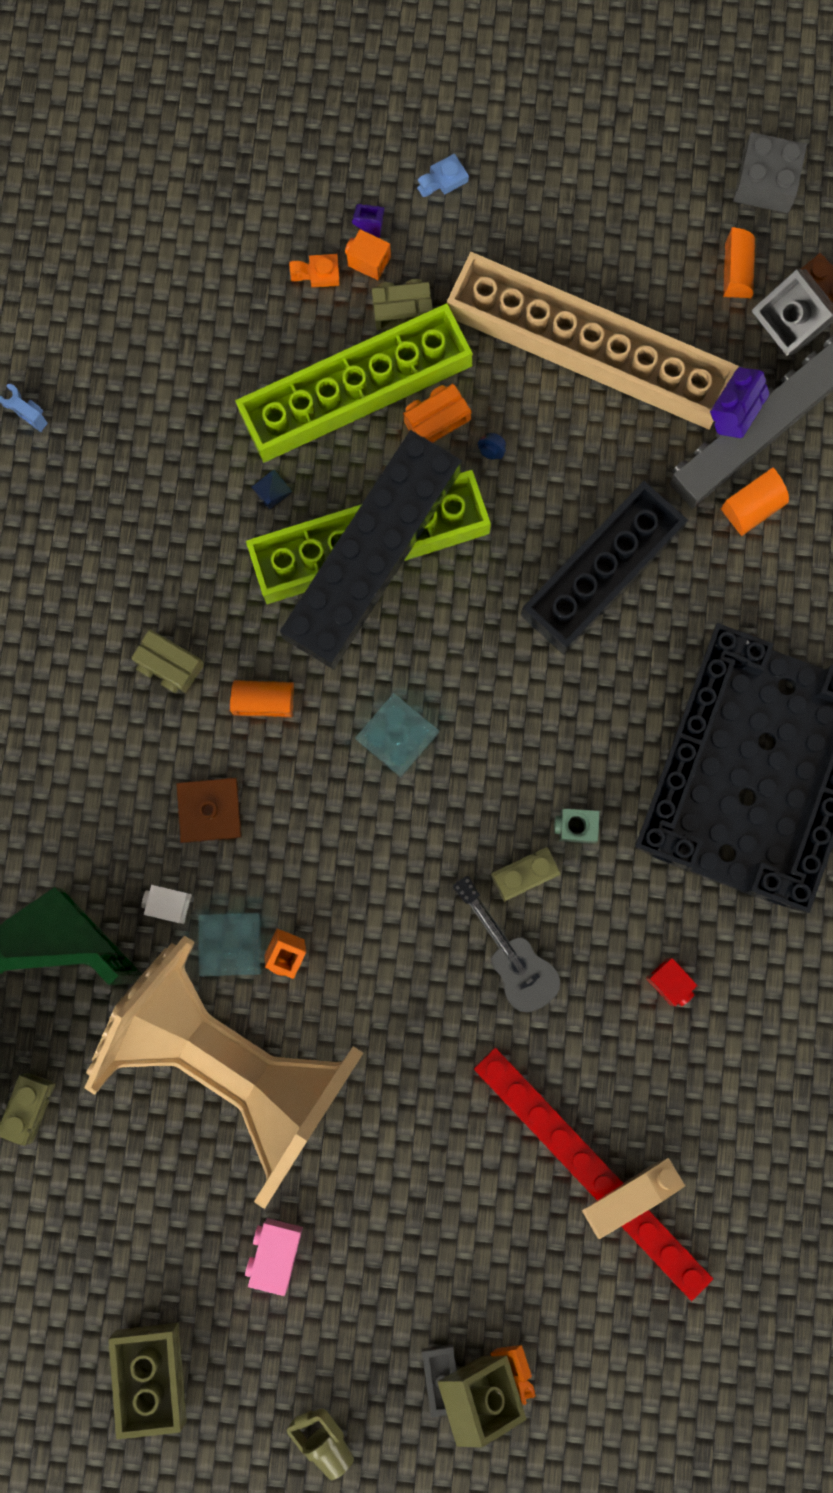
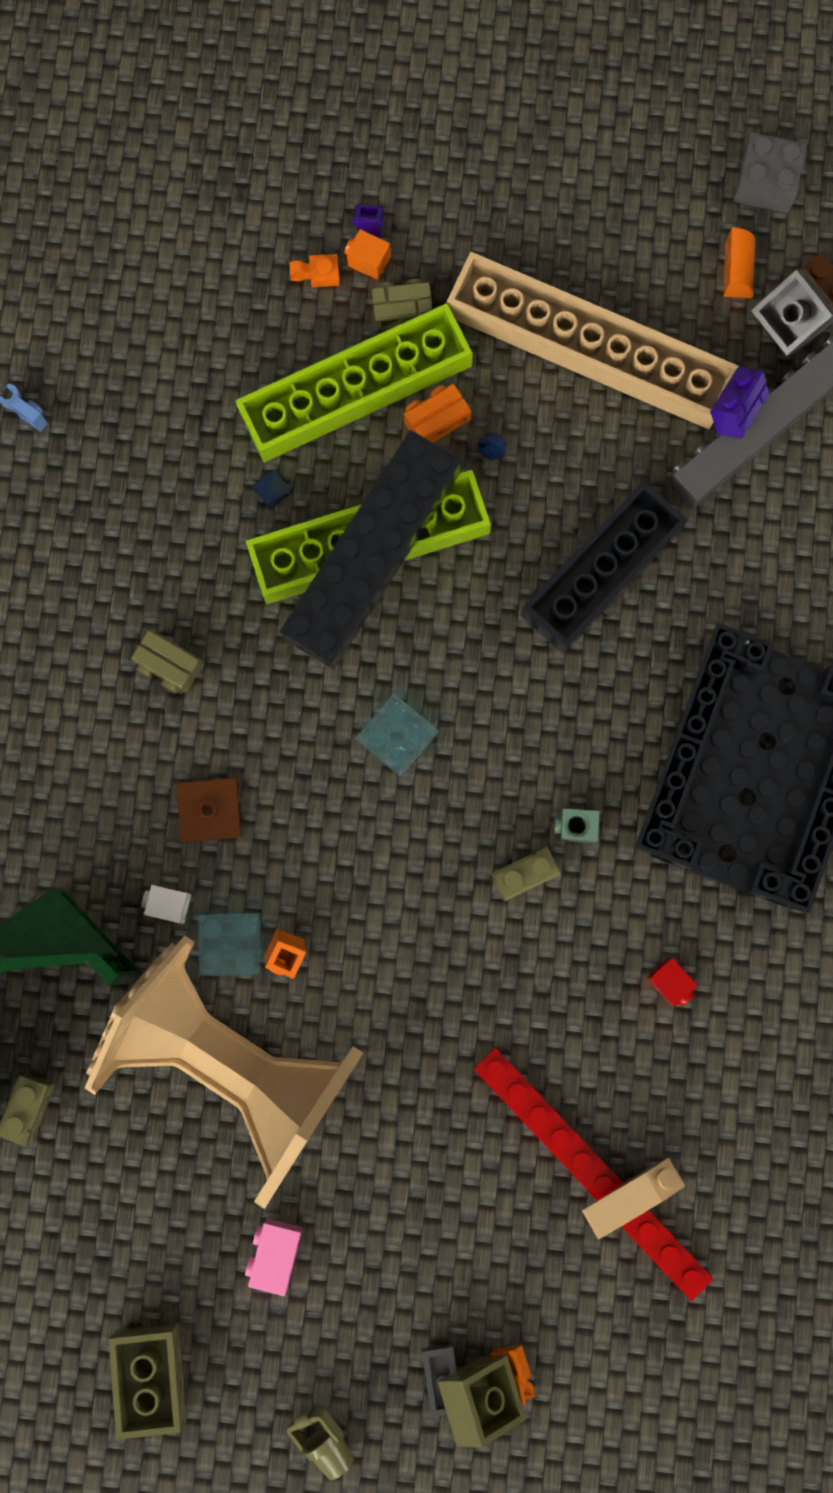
(262, 698): orange brick -> none
(445, 174): medium blue plate -> none
(526, 978): dark grey piece -> none
(756, 501): orange brick -> none

